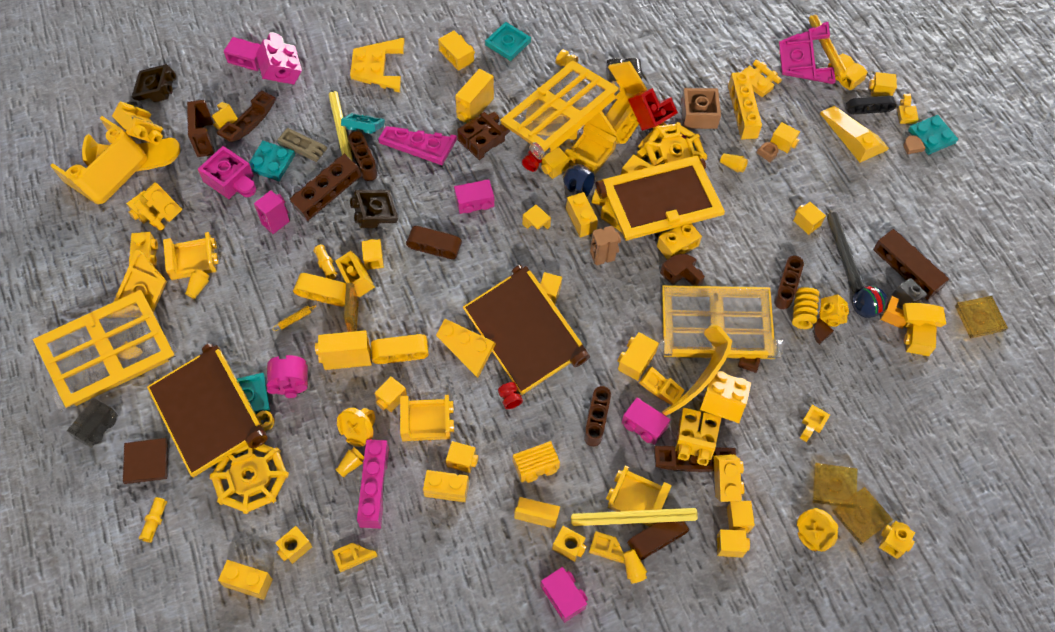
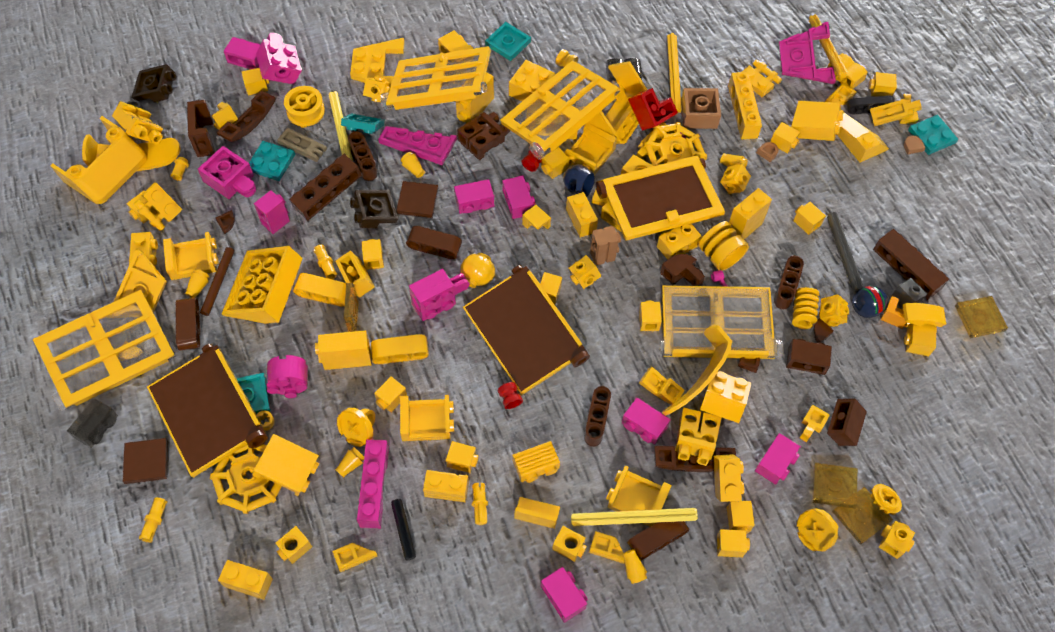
(179, 168): none -> yellow pin
(187, 324): none -> reddish brown beam
(217, 281): none -> reddish brown piece
(226, 221): none -> reddish brown tile
(254, 82): none -> yellow brick
(263, 285): none -> yellow slope
(286, 464): none -> yellow panel
(294, 317): yellow piece -> none
(304, 106): none -> yellow wheel
(375, 87): none -> yellow brick
(403, 529): none -> black axle
(412, 164): none -> yellow cone
(417, 199): none -> reddish brown tile
(436, 293): none -> dark pink brick
(438, 79): none -> yellow door
(466, 345): yellow wing -> none
(478, 269): none -> yellow plant
(479, 504): none -> yellow axle
(517, 196): none -> dark pink brick
(527, 80): none -> yellow brick
(584, 272): none -> yellow brick
(638, 356): yellow brick -> none
(650, 316): none -> yellow brick
(674, 71): none -> yellow axle
(718, 276): none -> dark pink hand
(723, 246): none -> yellow wheel
(735, 179): none -> yellow brick
(750, 213): none -> yellow brick
(777, 459): none -> dark pink brick
(809, 356): none -> reddish brown brick
(817, 120): none -> yellow brick
(841, 95): none -> yellow tile
(847, 422): none -> reddish brown brick
(881, 493): none -> yellow gear
(894, 111): none -> yellow hinge

